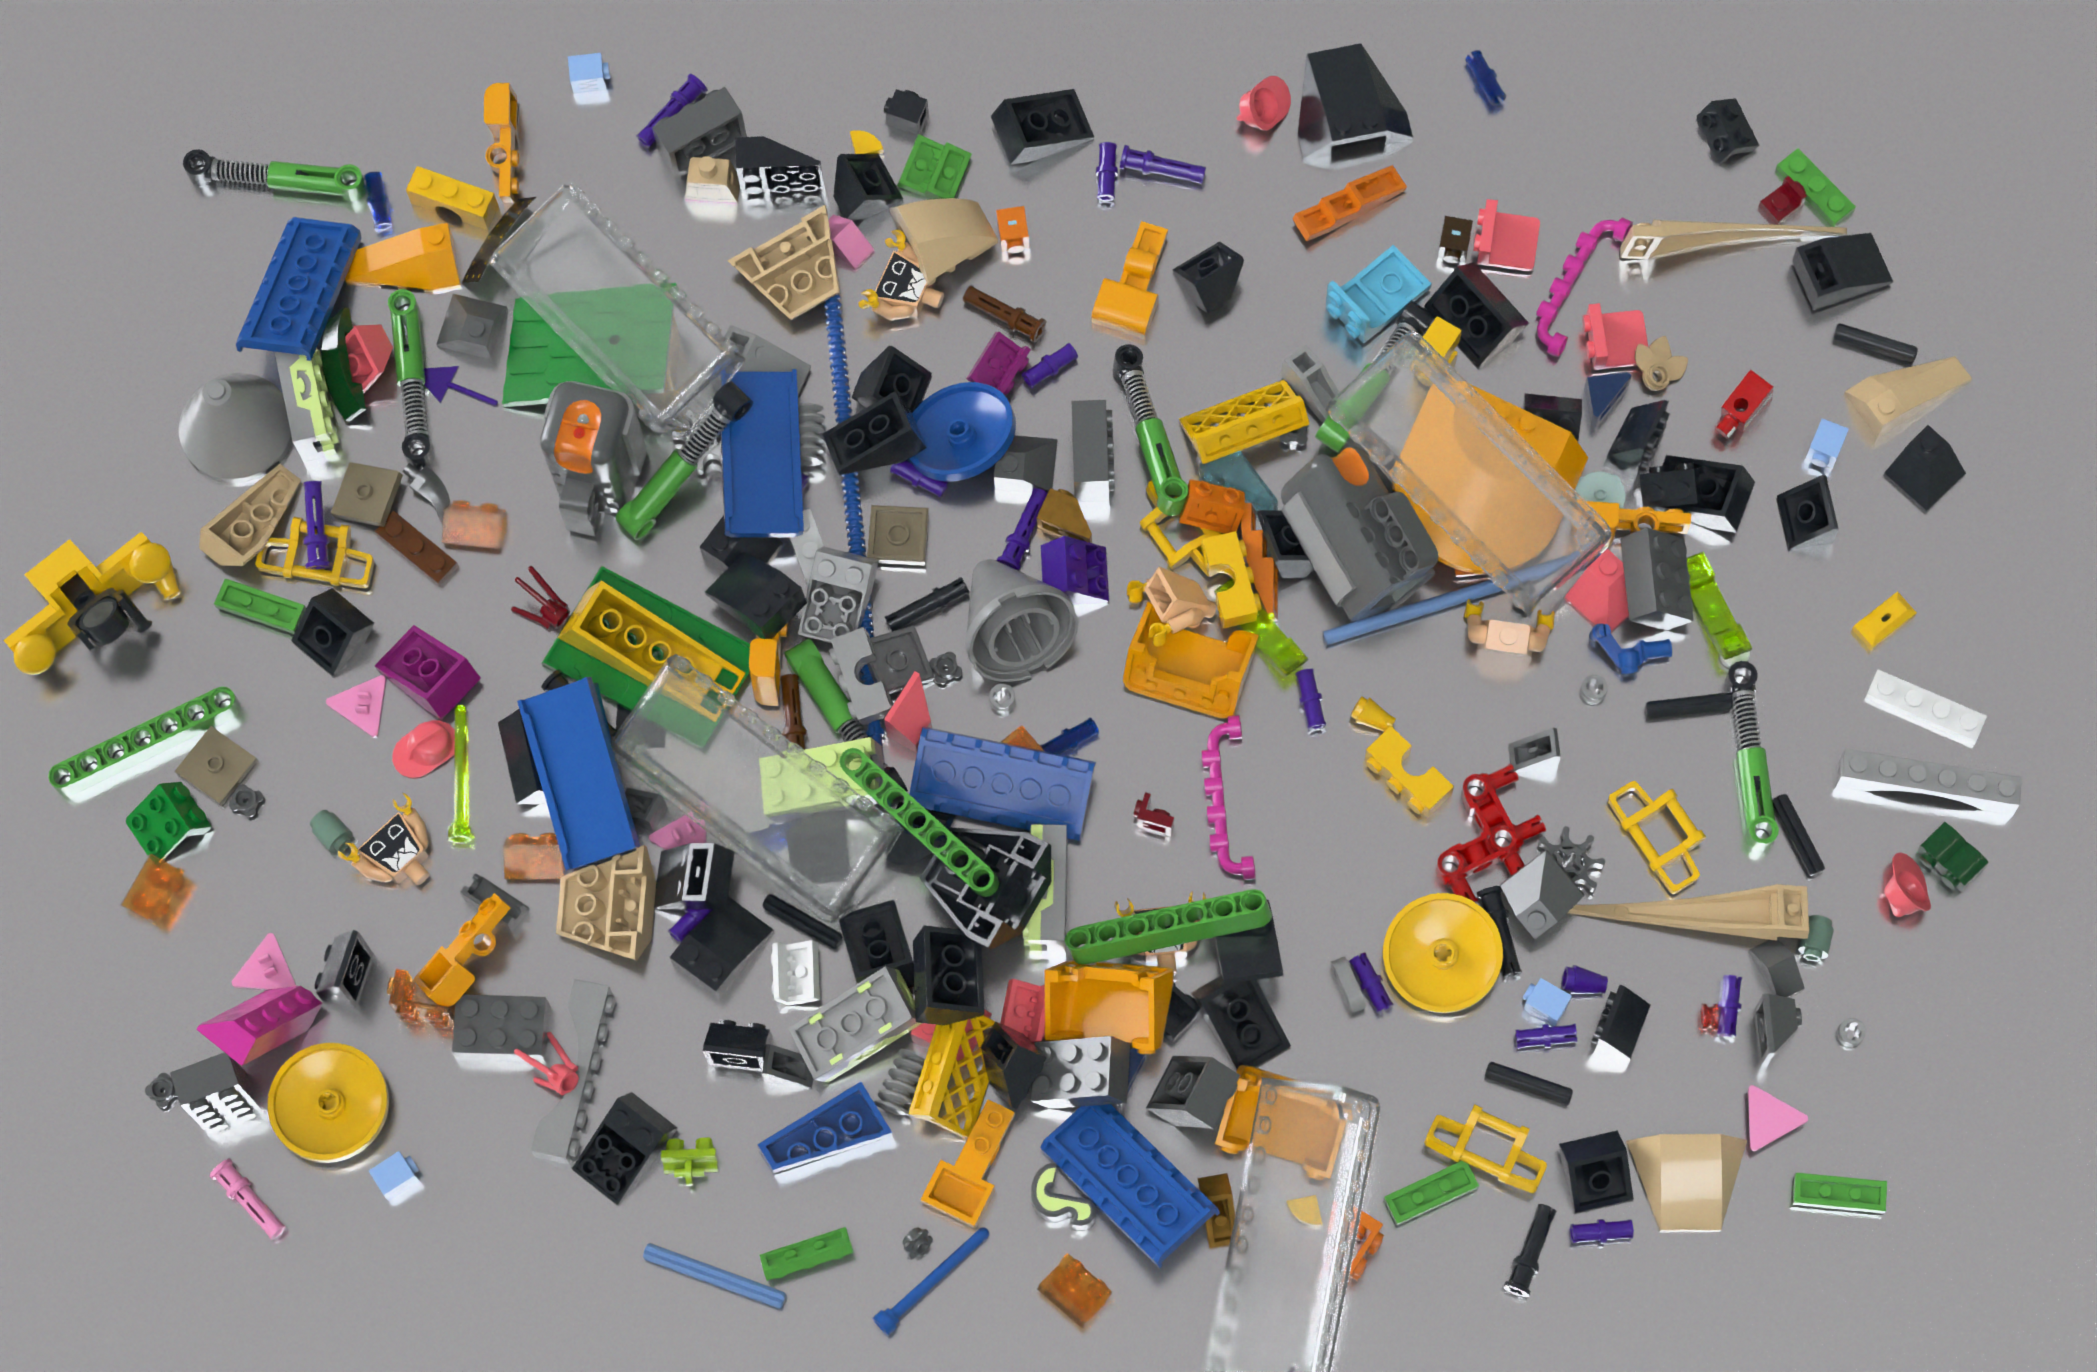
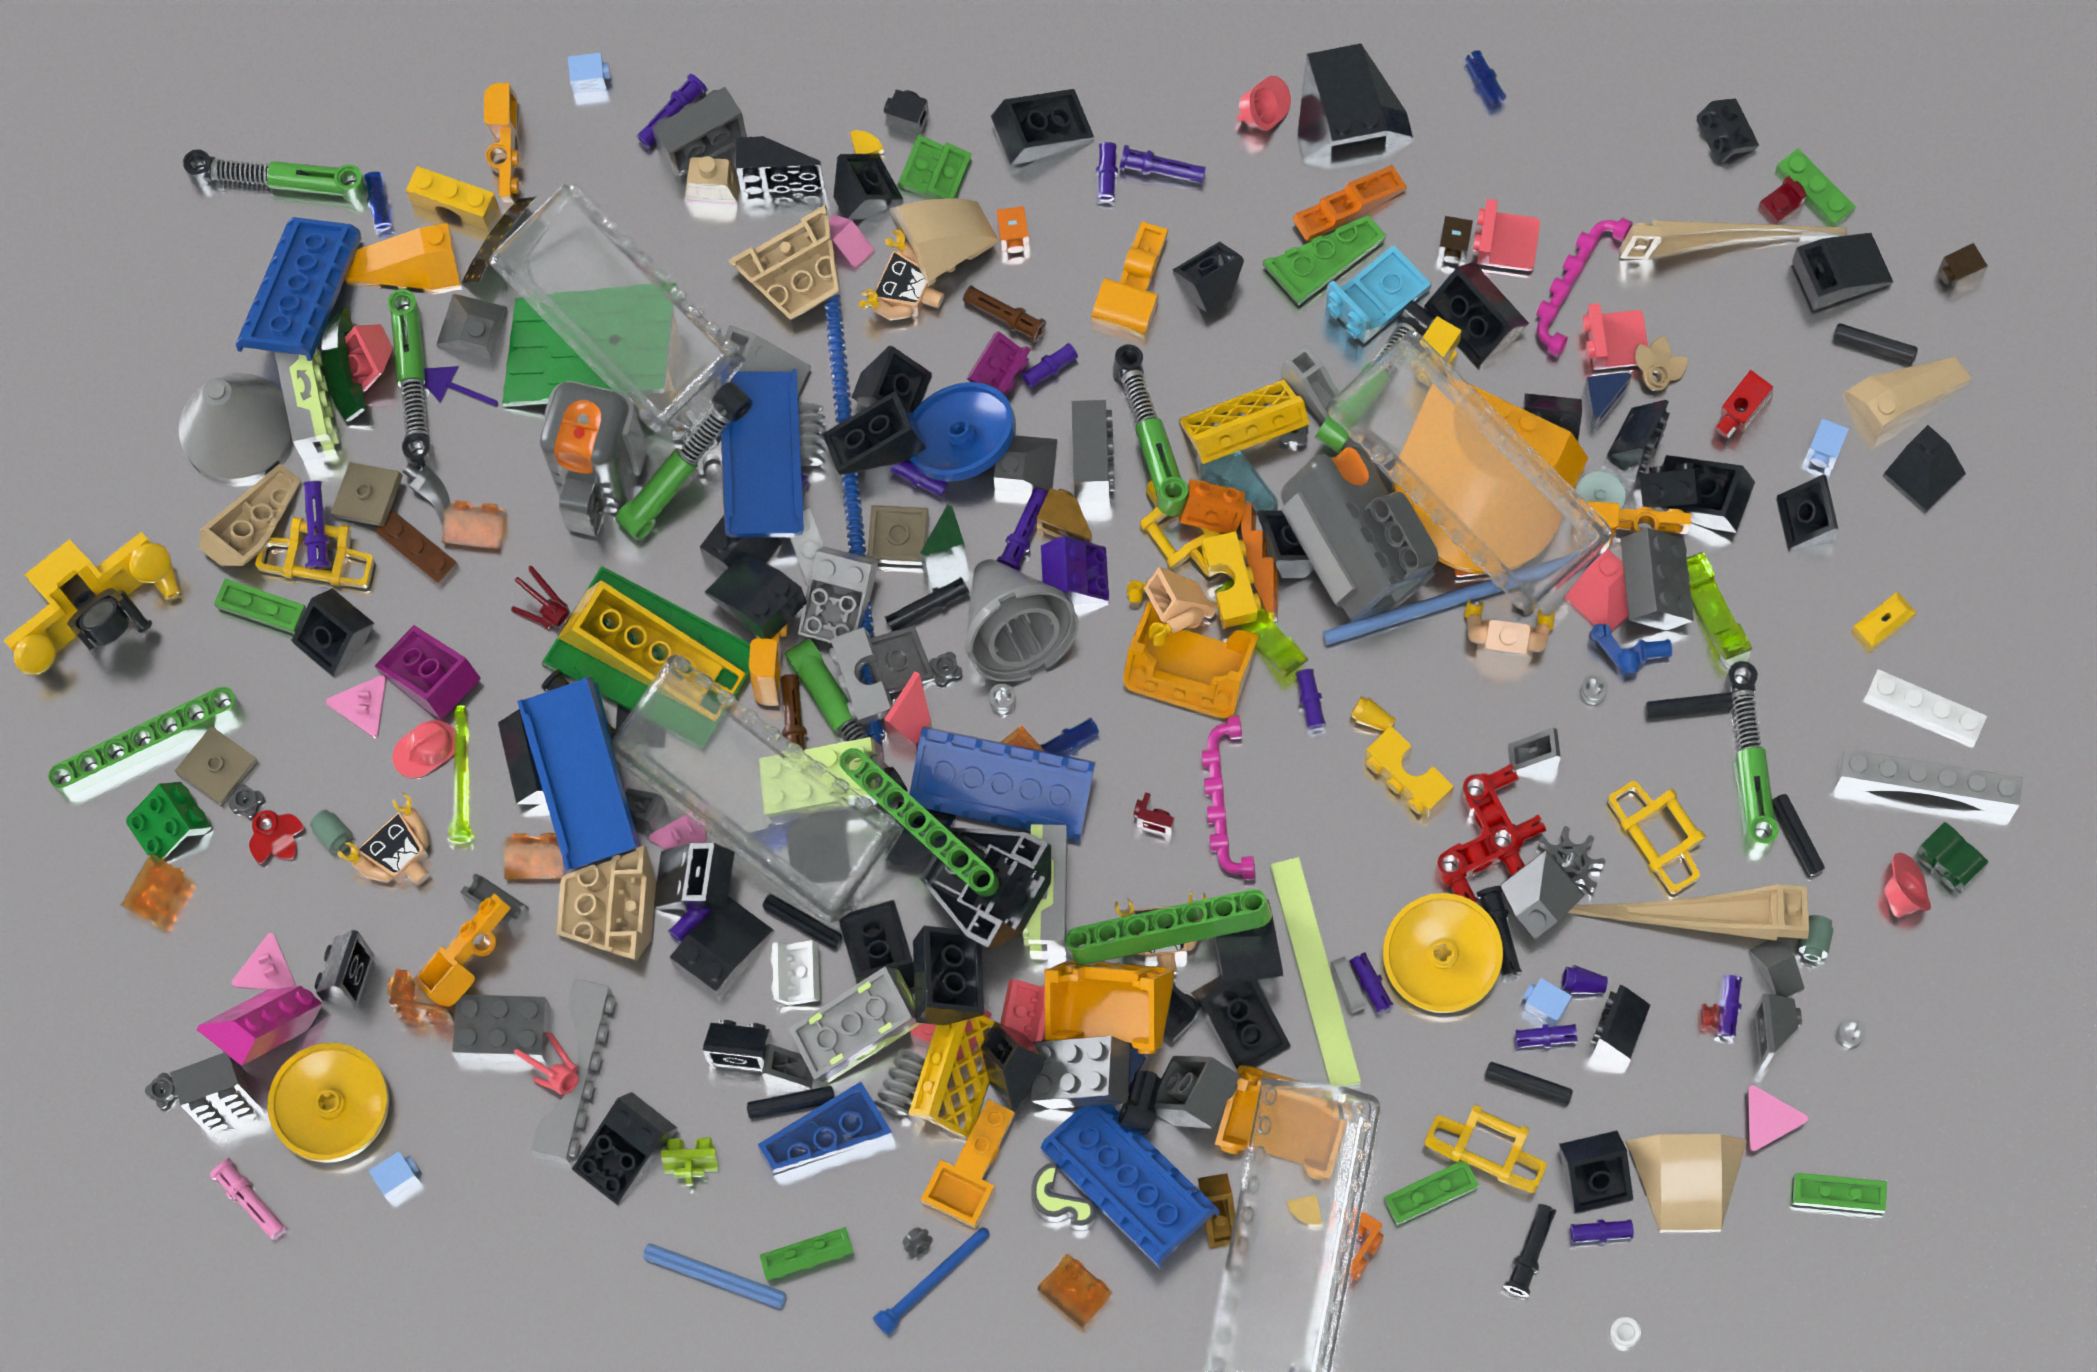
(277, 839): none -> red plate
(789, 1102): none -> black axle
(944, 546): none -> dark green slope
(1139, 1110): none -> black piece
(1315, 264): none -> bright green wing
(1315, 973): none -> yellowish green tile
(1625, 1332): none -> white tile
(1962, 267): none -> dark brown brick

